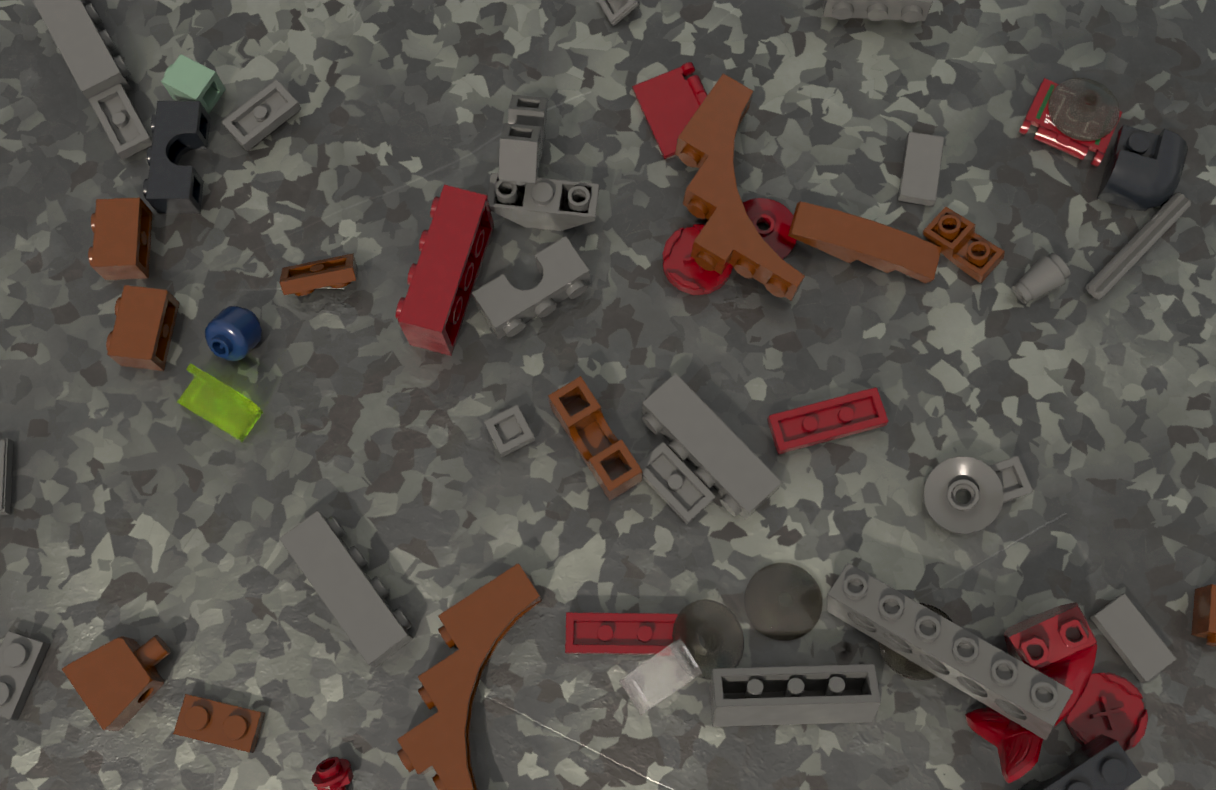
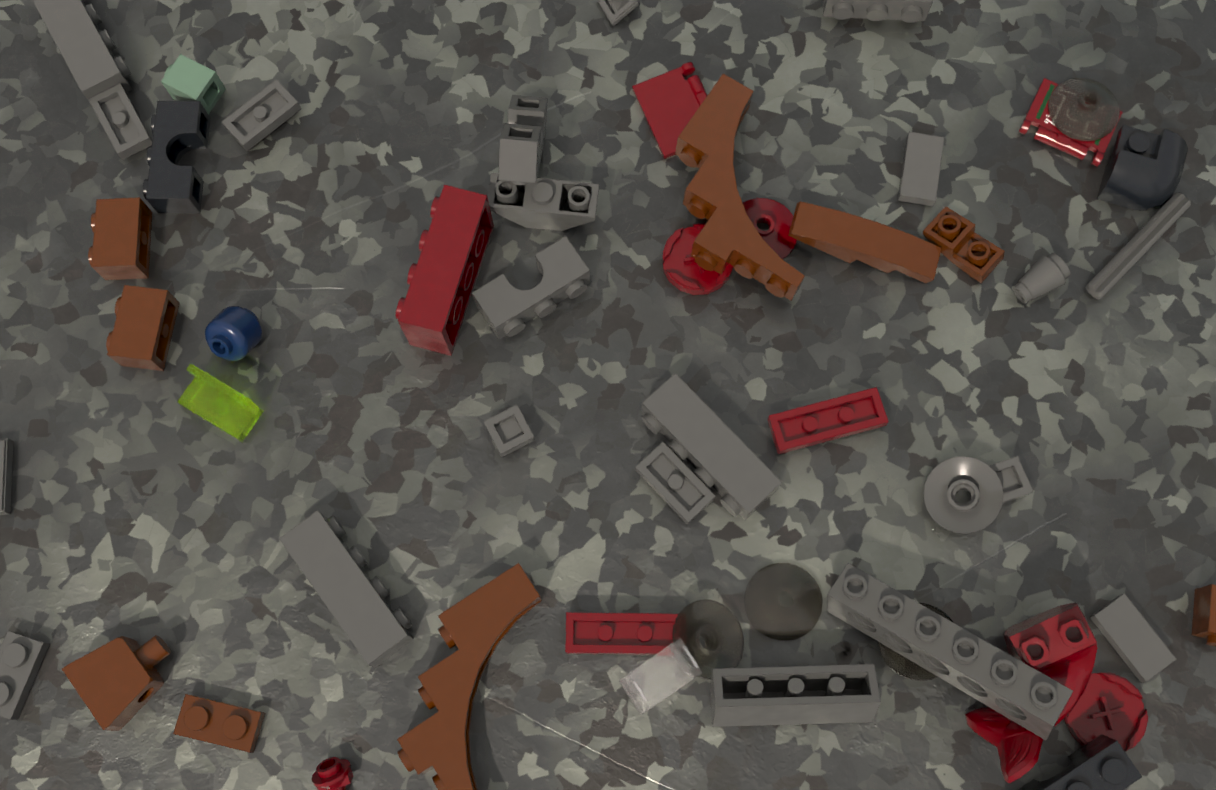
(307, 277): reddish brown plate -> none
(598, 446): reddish brown arch -> none

